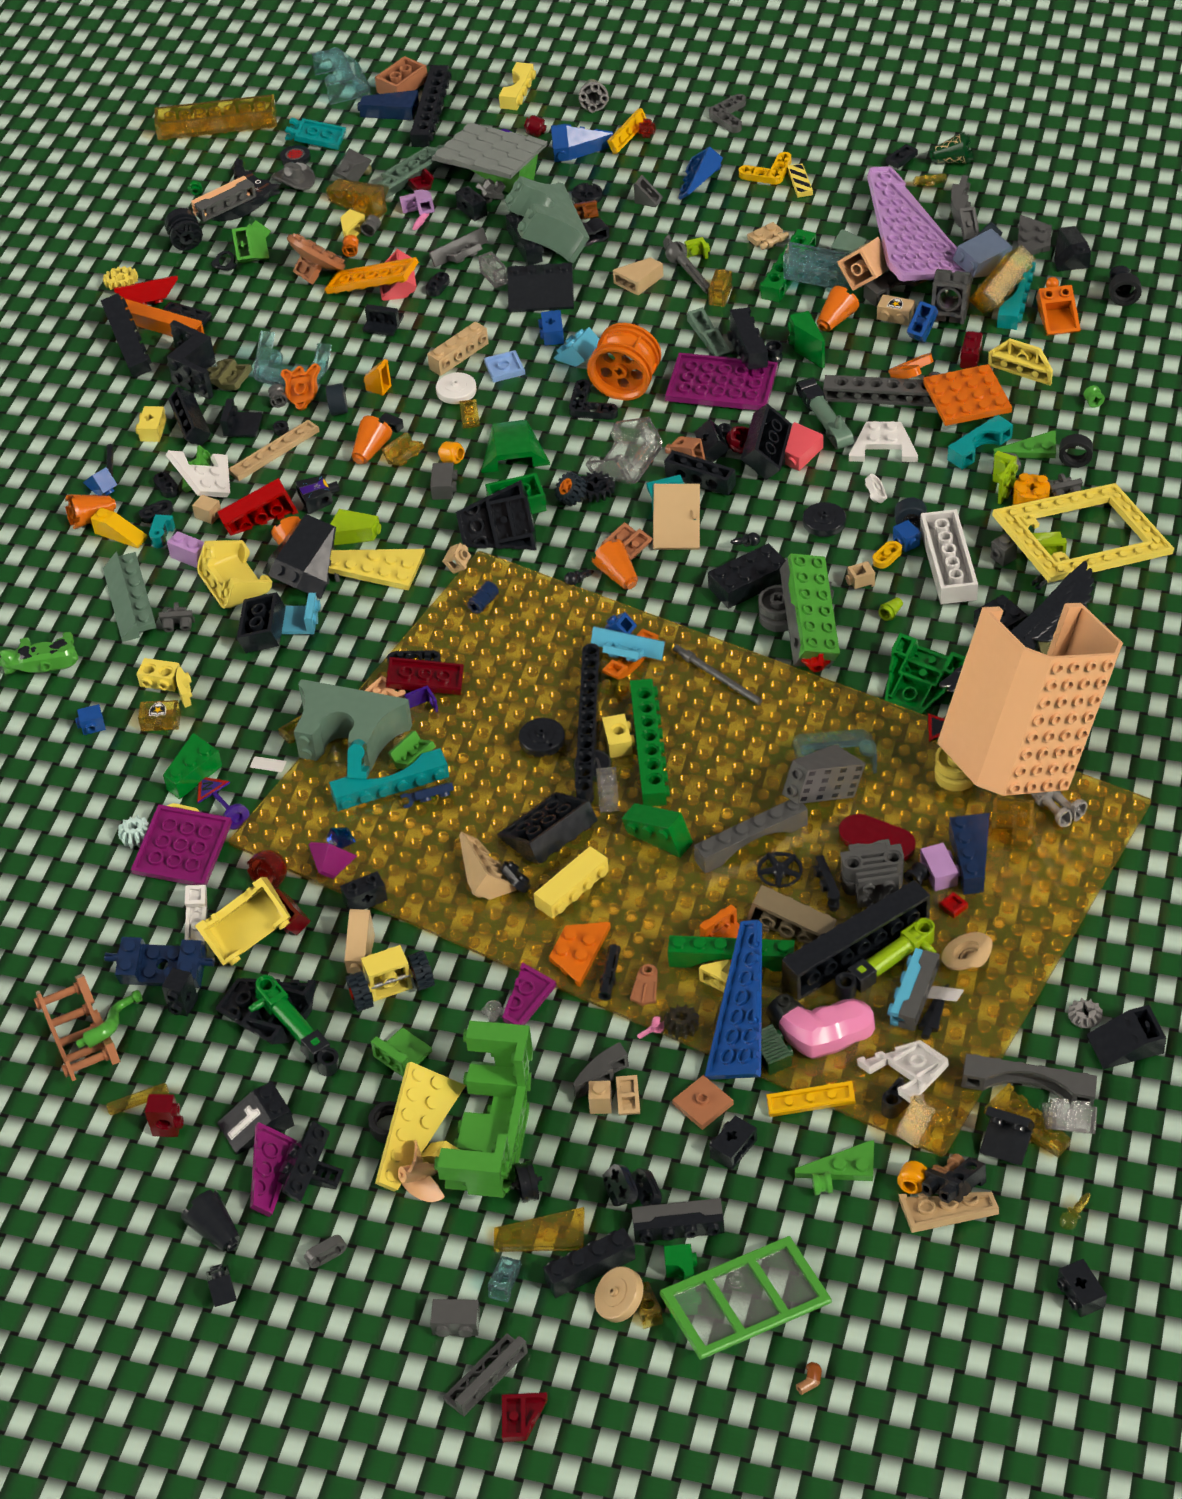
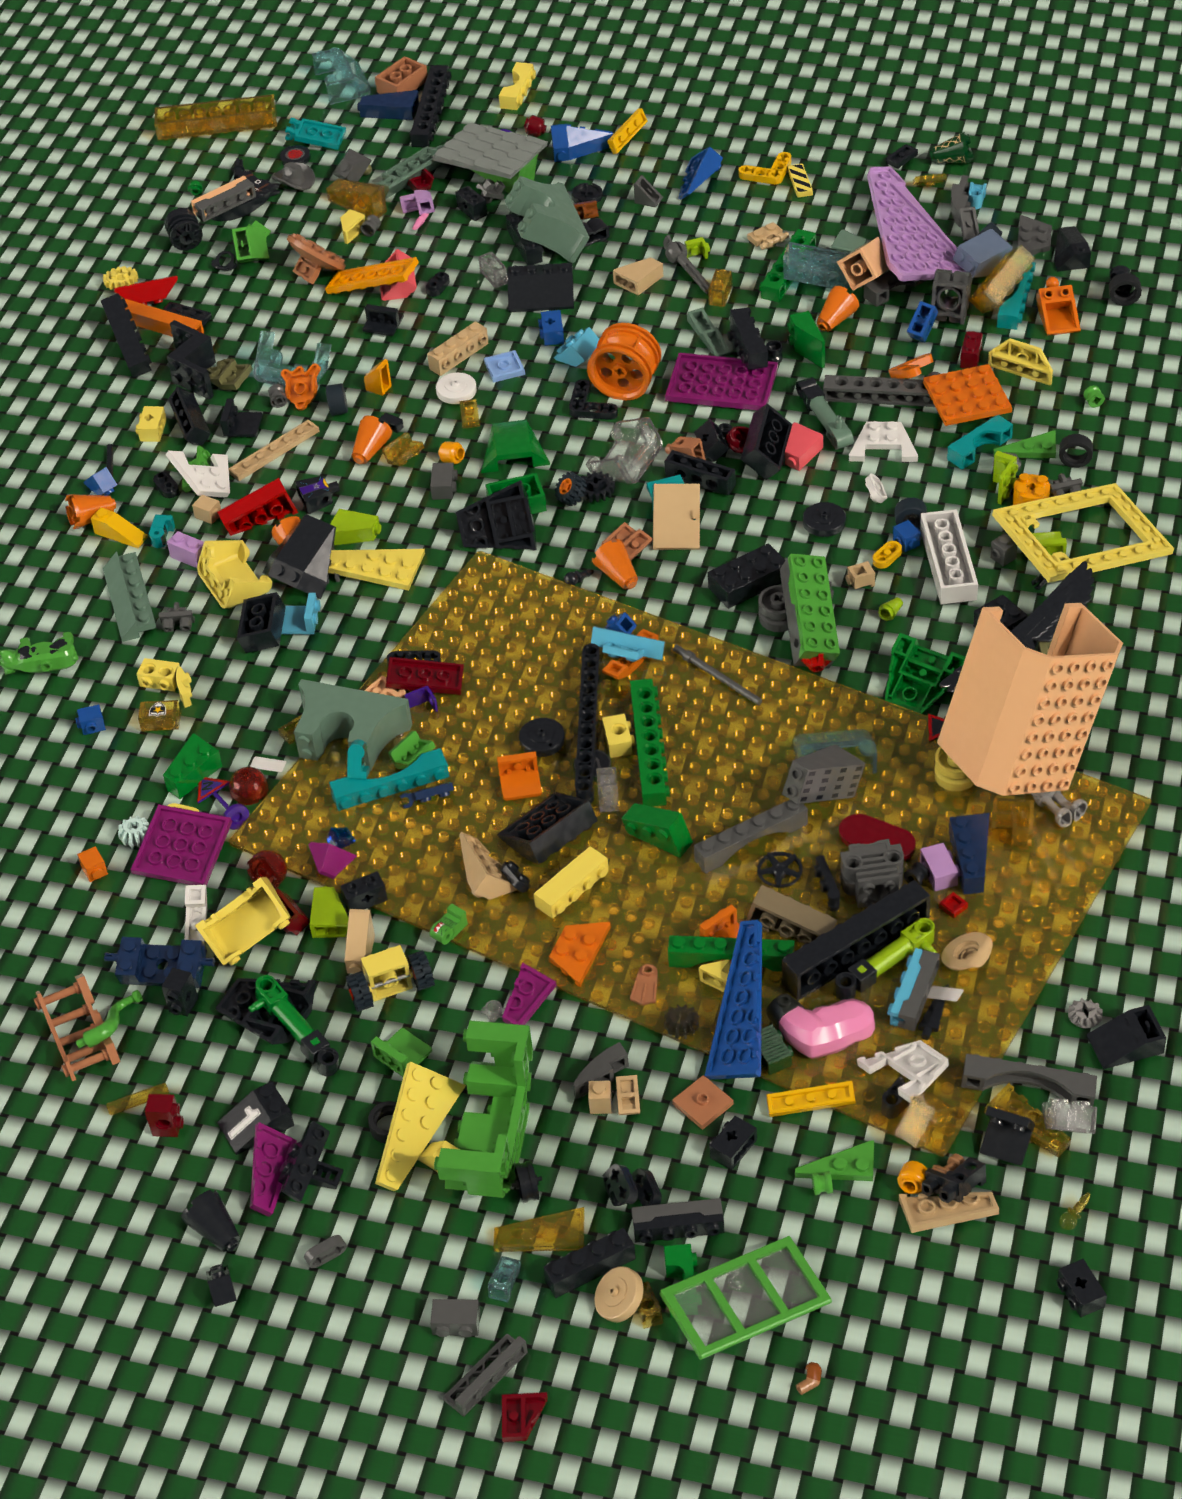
(92, 864): none -> orange brick
(161, 507): black plate -> none
(248, 785): none -> clear red cylinder
(280, 427): black axle -> none
(327, 914): none -> lime slope
(350, 245): orange wheel -> none
(418, 1180): light nougat piece -> none
(449, 925): none -> bright green leg
(458, 553): tan brick -> none
(460, 248): dark grey bracket -> none
(483, 597): dark blue piece -> none
(519, 776): none -> orange bracket
(593, 96): light grey cone -> none
(608, 977): black pin -> none
(647, 128): clear red gear -> none
(656, 1027): bright pink hand -> none
(723, 111): dark grey beam -> none
(750, 539): black bar -> none
(895, 309): tan brick -> none
(977, 194): none -> medium azure piece

